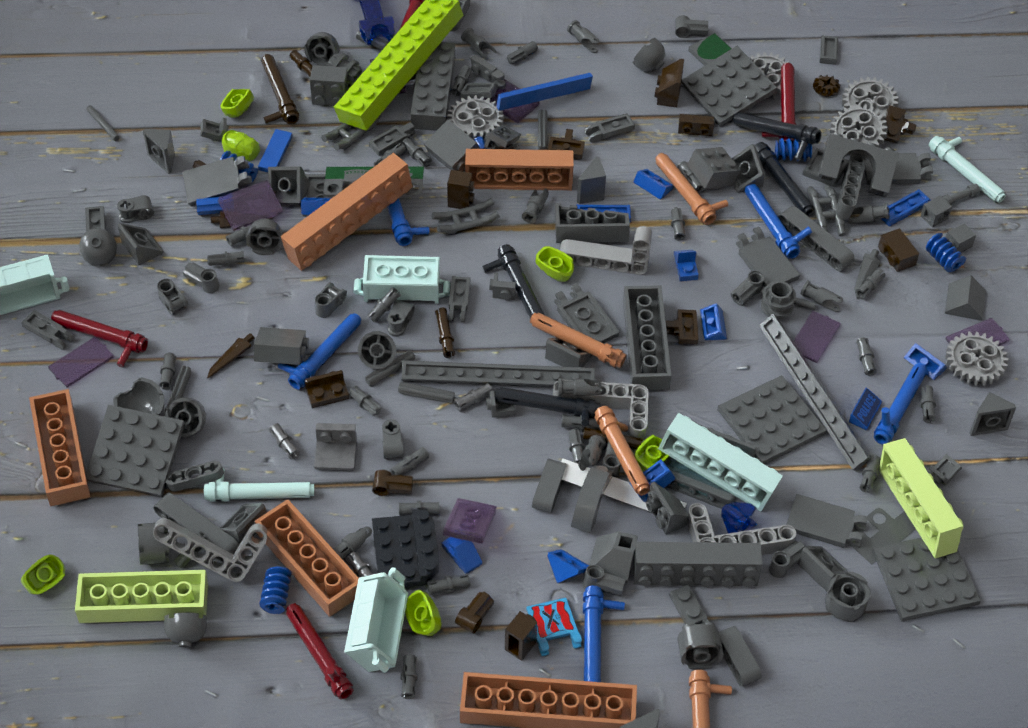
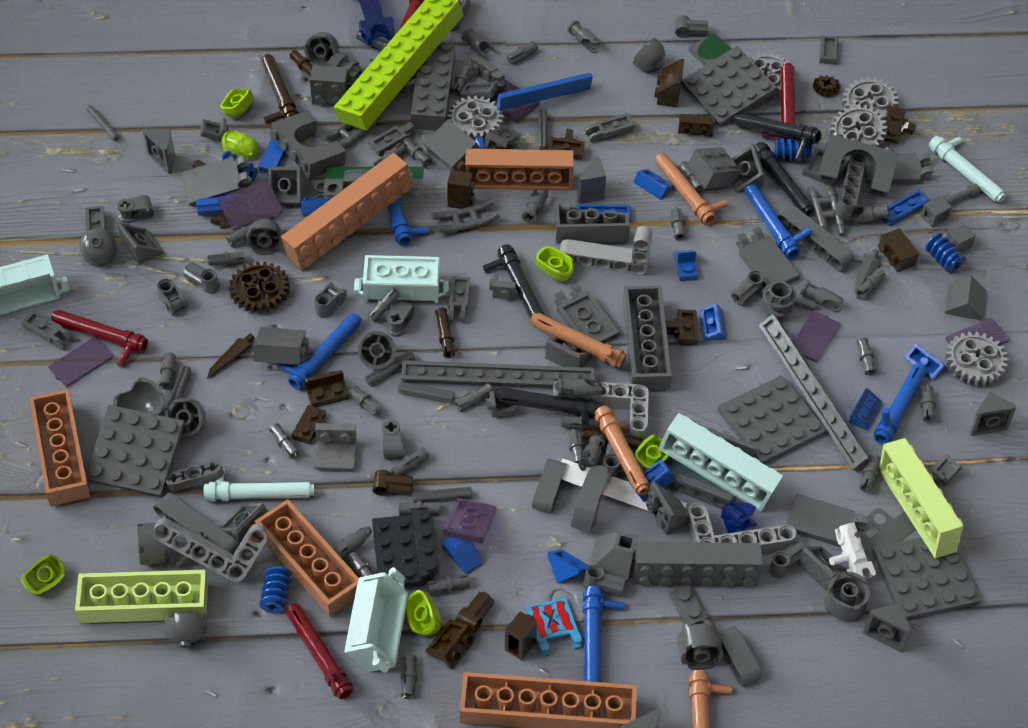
(247, 293): none -> dark brown gear
(306, 426): none -> dark brown hinge
(311, 159): none -> dark grey arch
(442, 494): none -> dark grey axle
(451, 643): none -> dark brown bracket
(853, 551): none -> white piece
(888, 626): none -> dark grey slope

